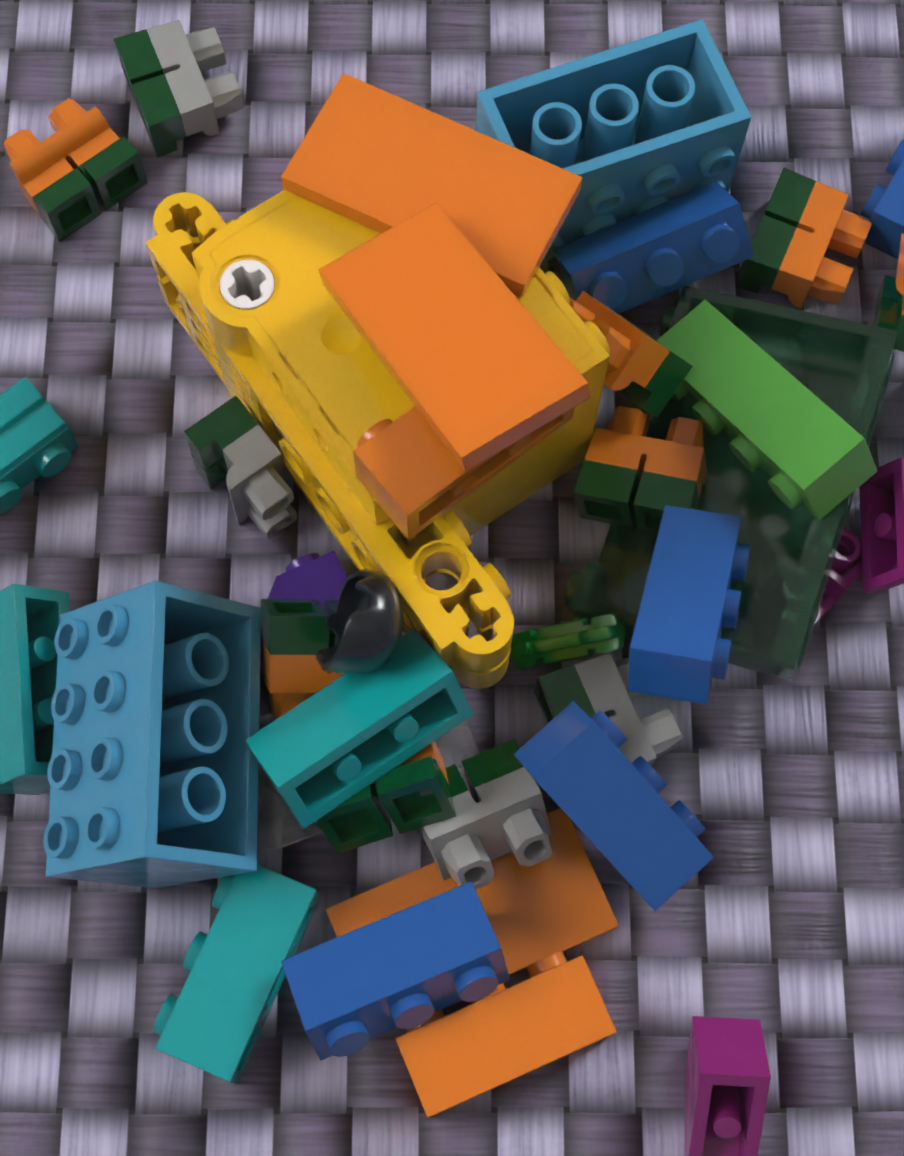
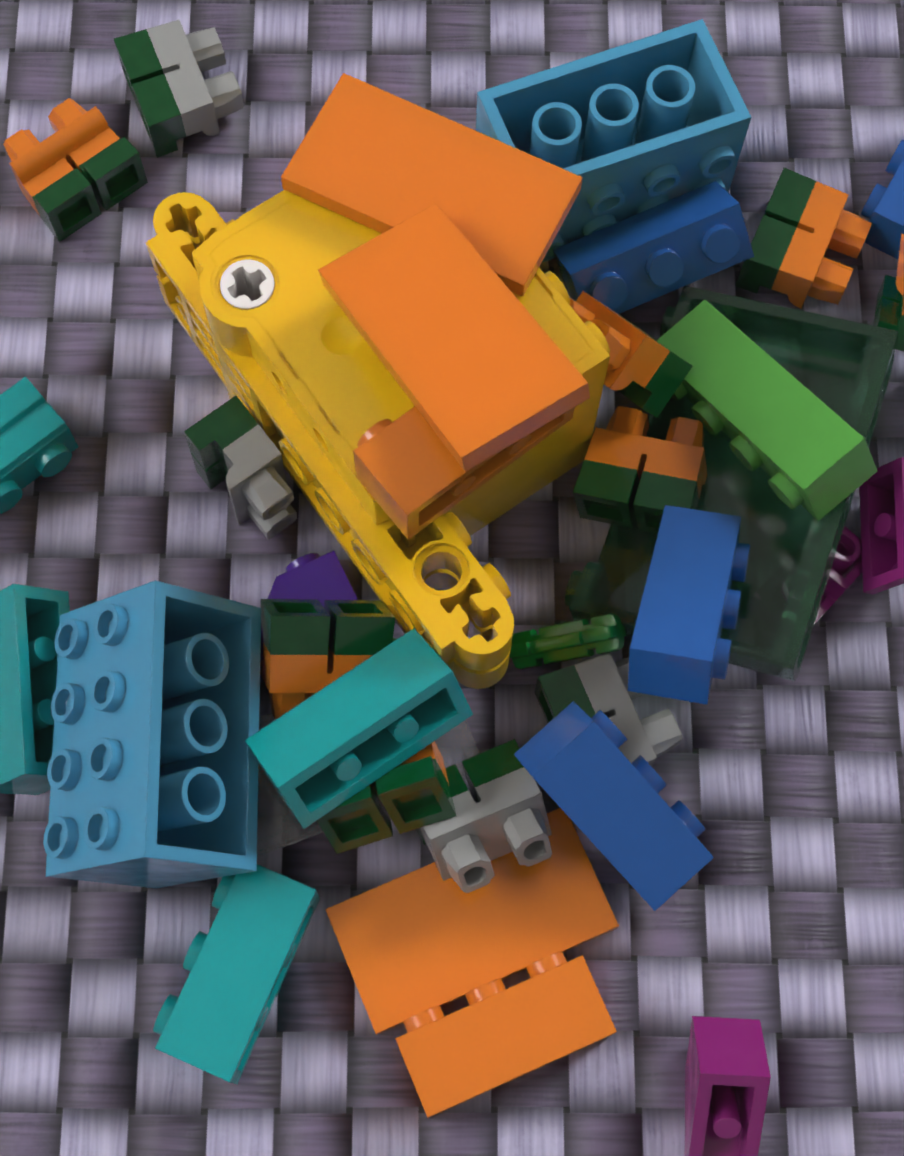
(365, 625): black hair -> none
(395, 972): blue brick -> none

